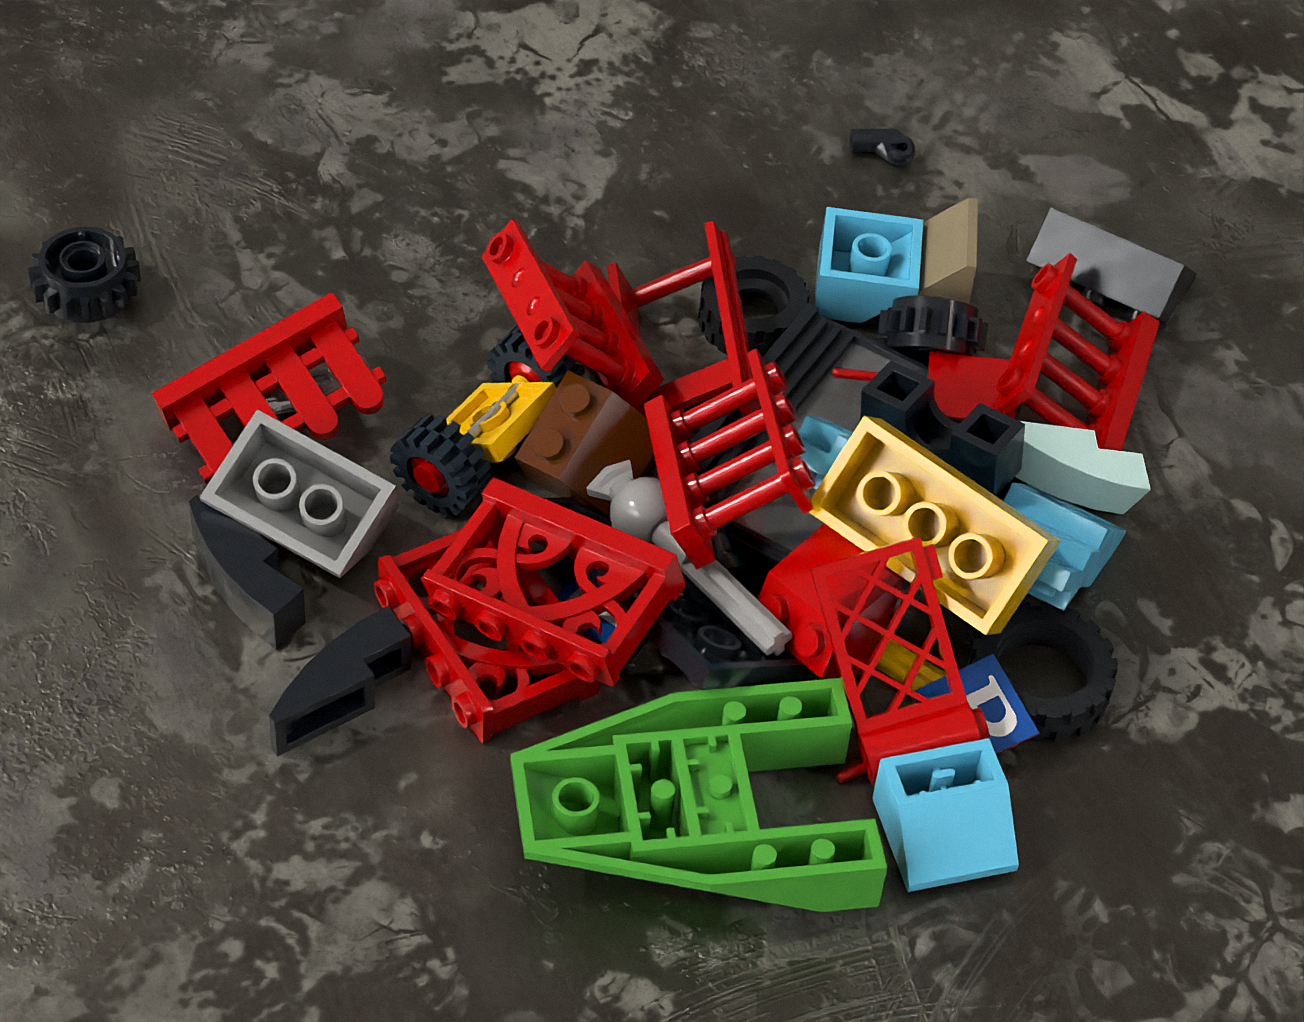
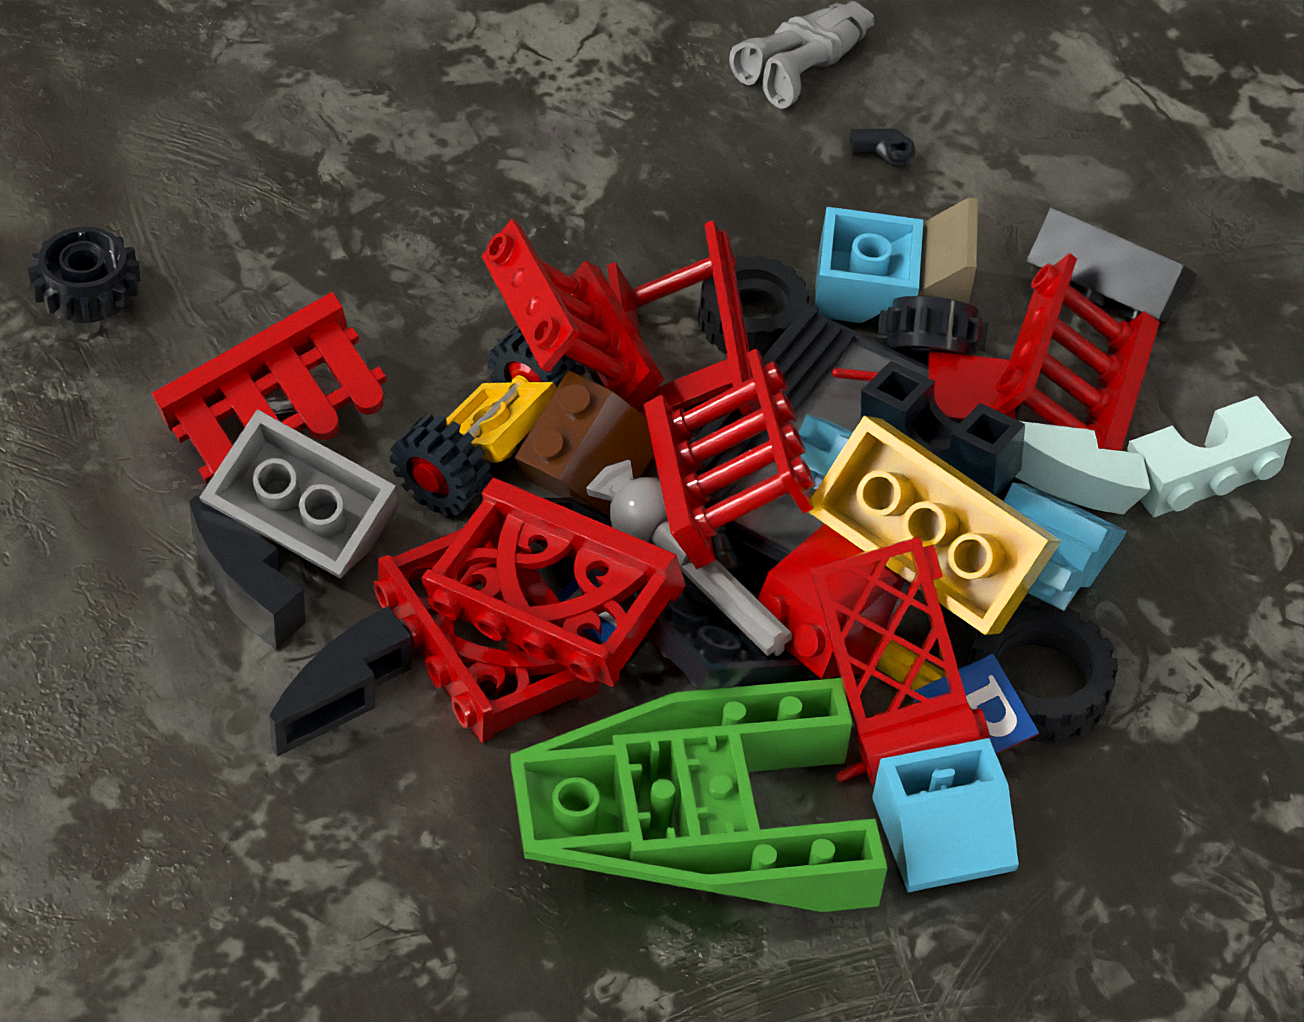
(796, 46): none -> light grey piece
(1241, 447): none -> light aqua arch

